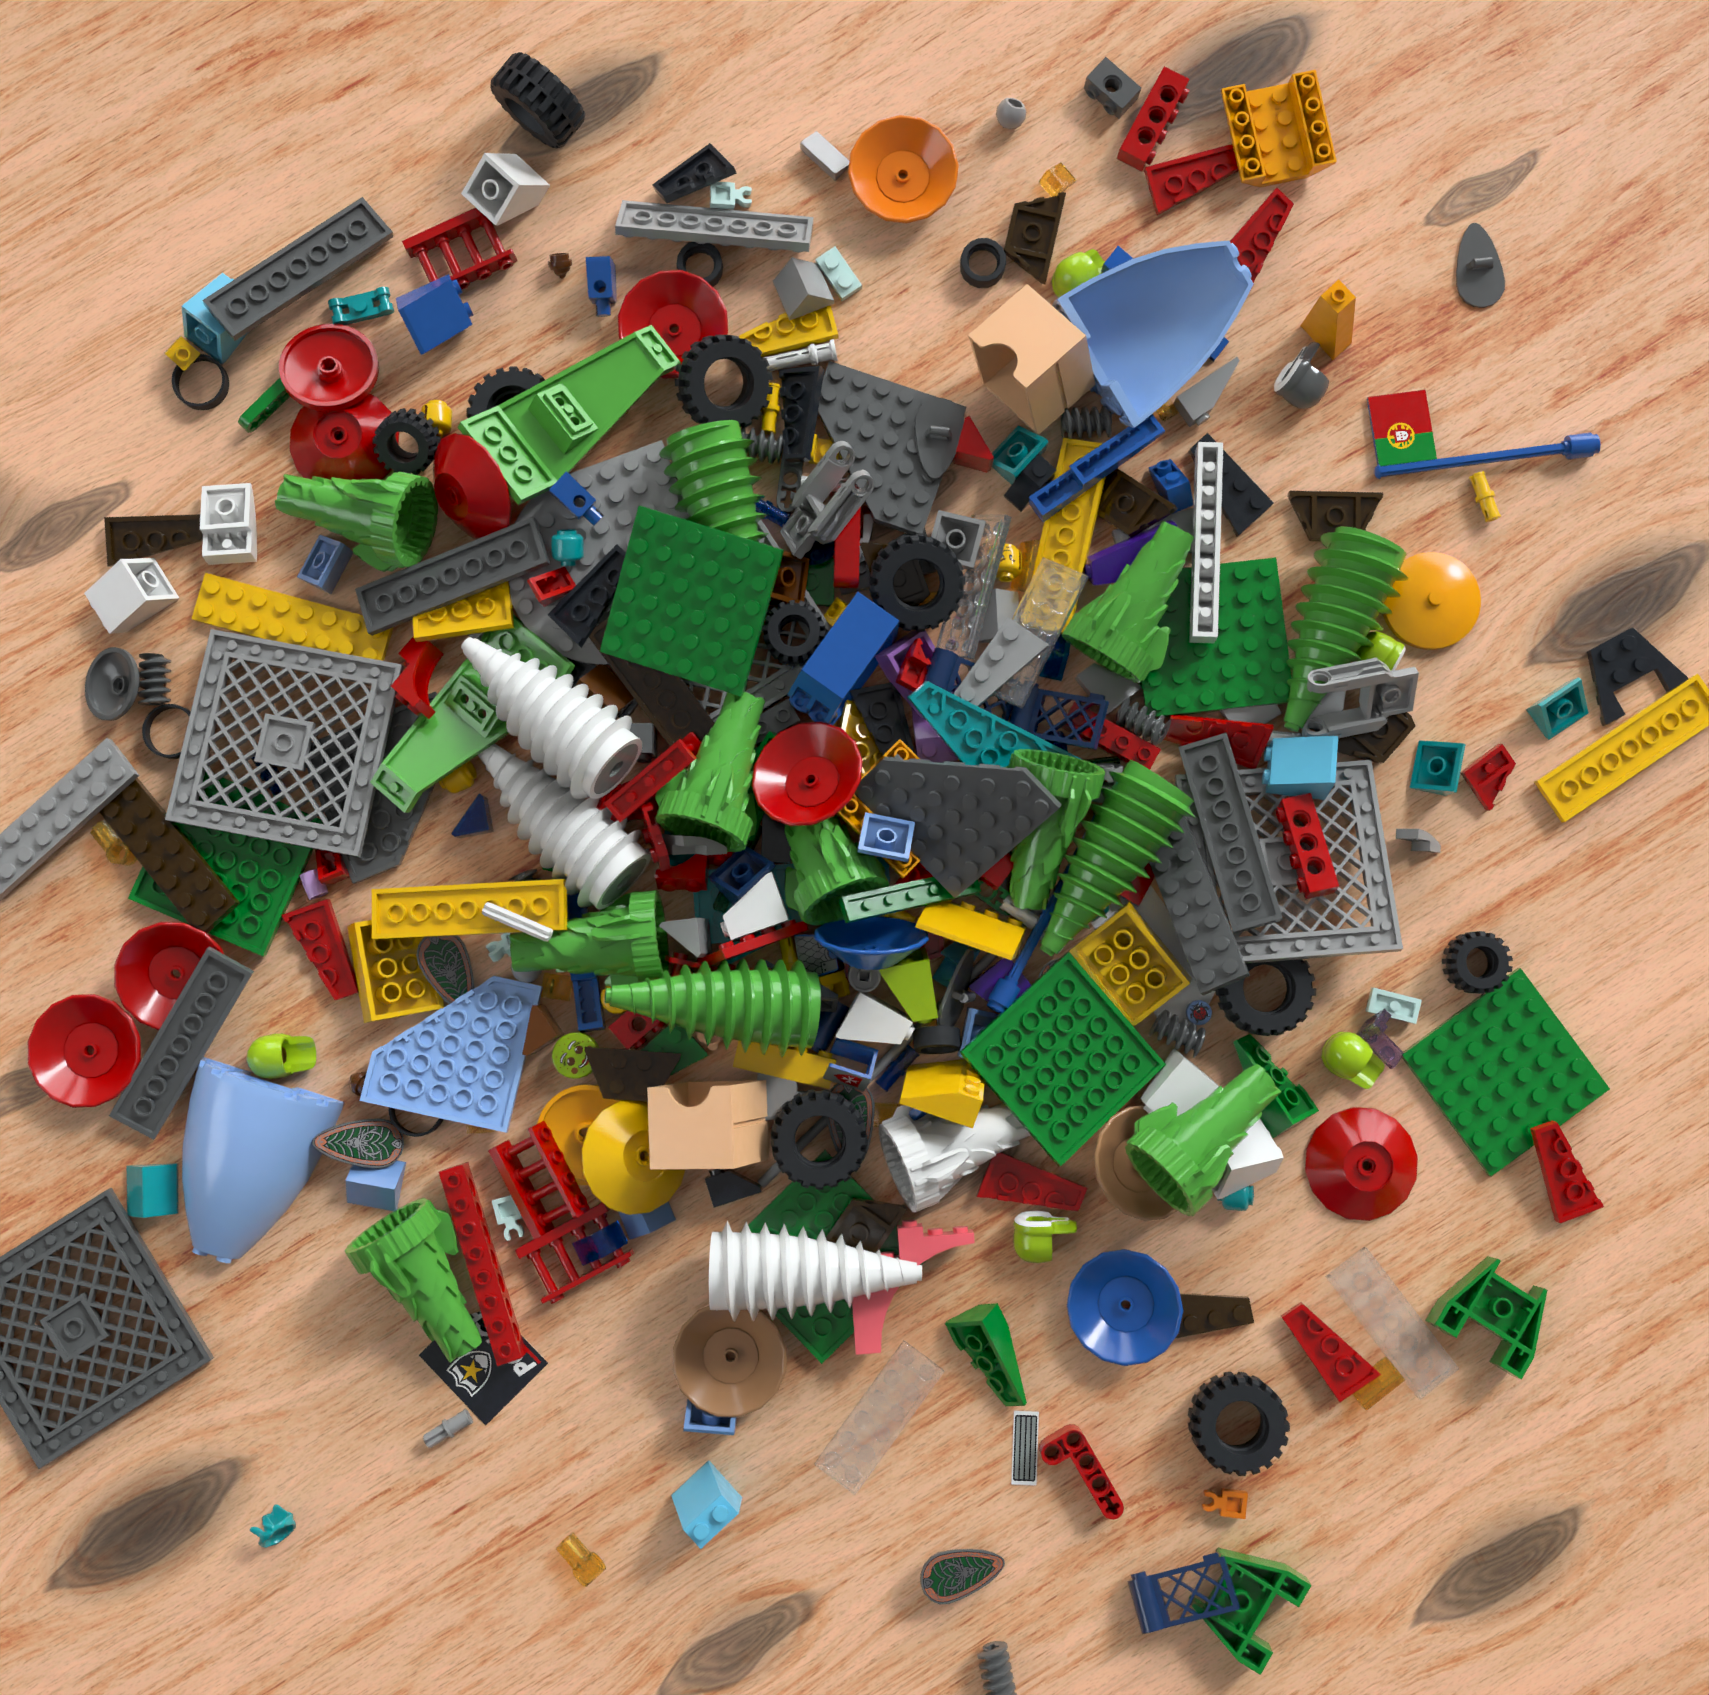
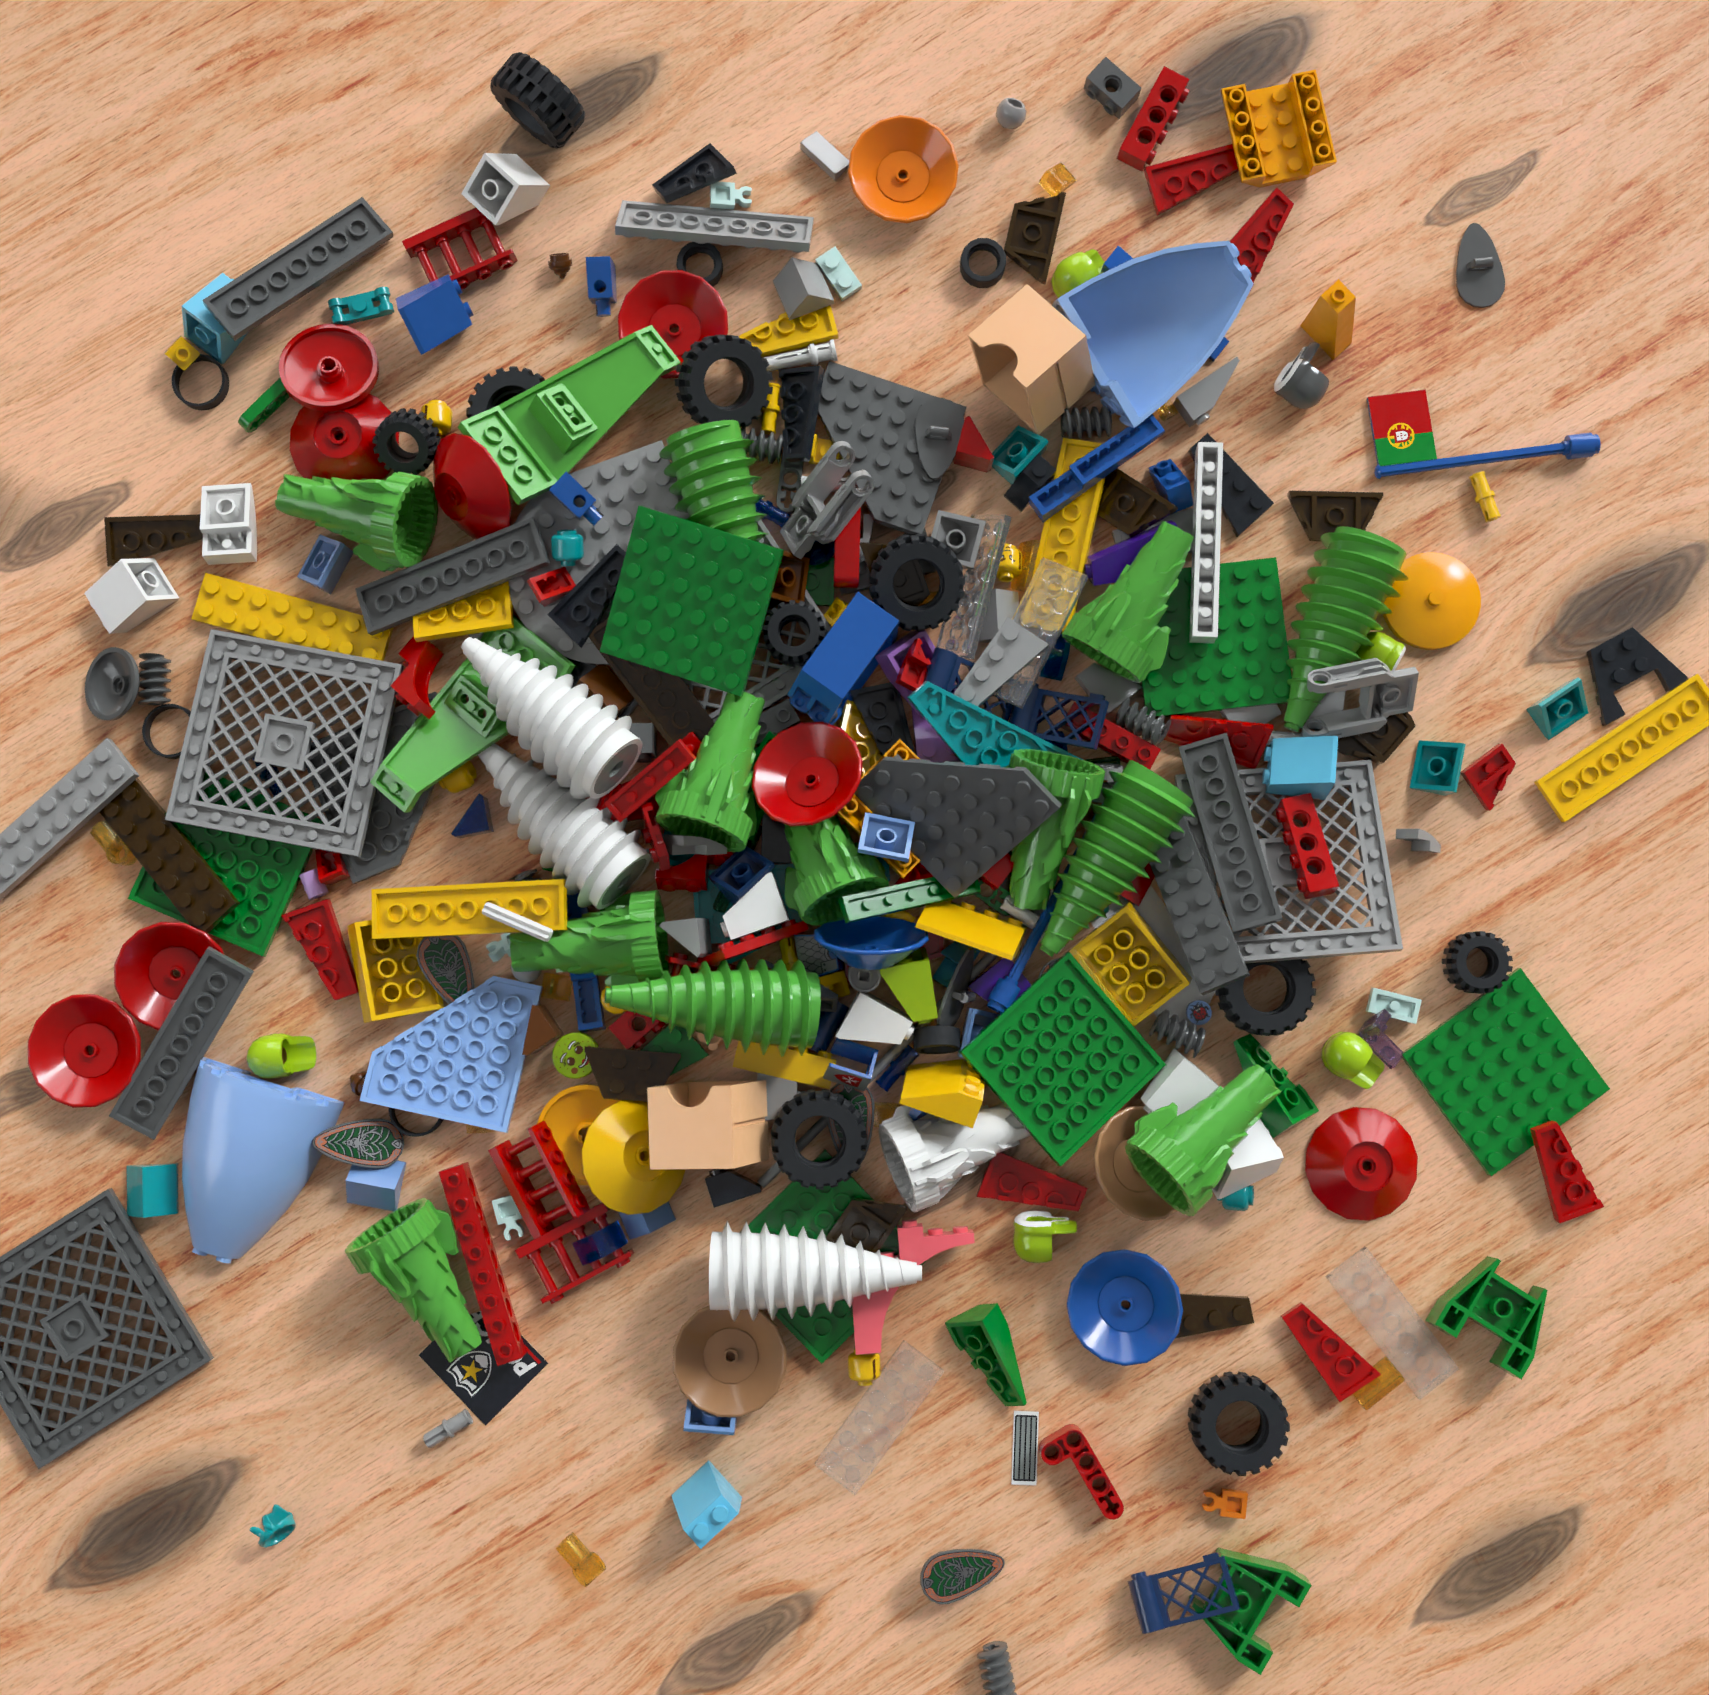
(864, 1368): none -> yellow head

